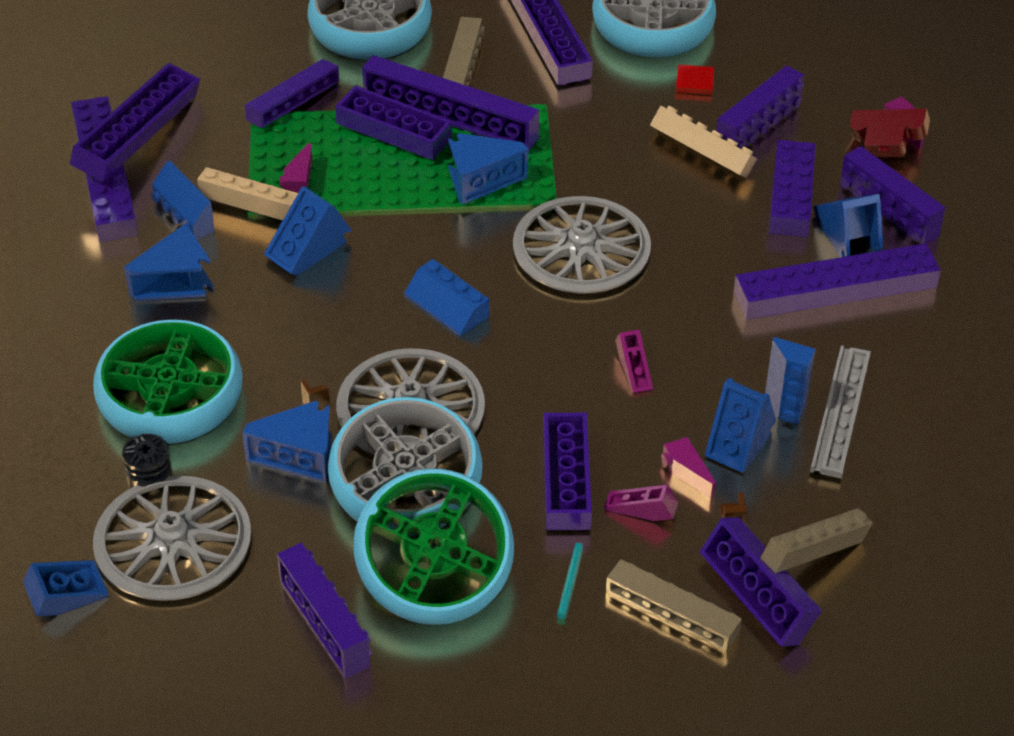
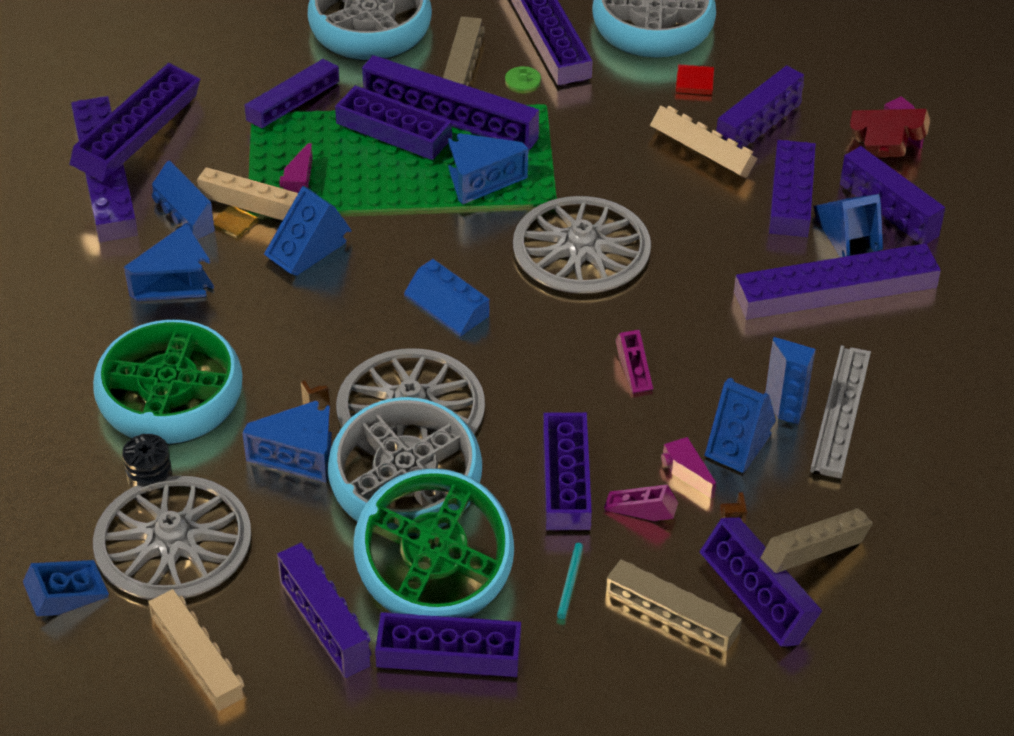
(196, 649): none -> tan brick
(234, 221): none -> clear yellow piece
(448, 644): none -> dark purple brick
(523, 78): none -> bright green piece

